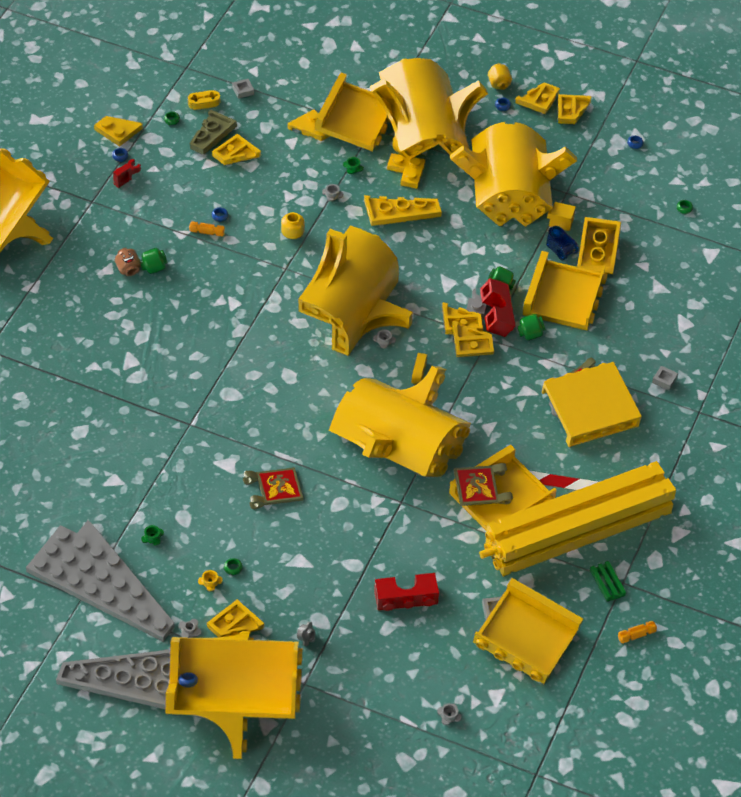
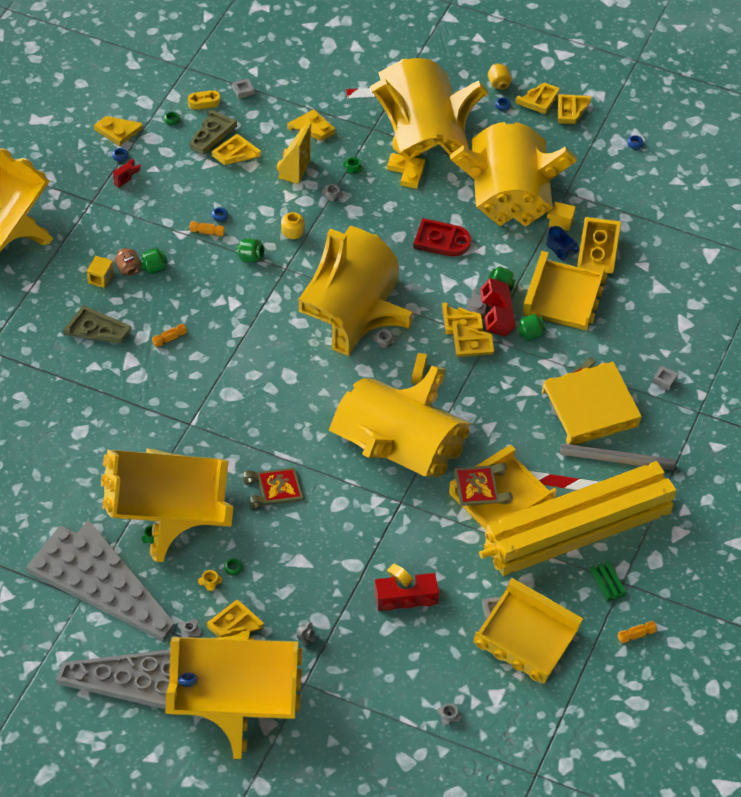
(97, 326): none -> olive wing
(100, 271): none -> yellow brick
(166, 489): none -> yellow cylinder
(169, 335): none -> light orange axle
(250, 250): none -> green head
(296, 156): none -> yellow slope
(352, 115): yellow panel -> none
(389, 211): yellow wing -> none
(401, 576): none -> yellow beam
(441, 238): none -> red tile
(615, 456): none -> light grey axle
(684, 210): green piece -> none

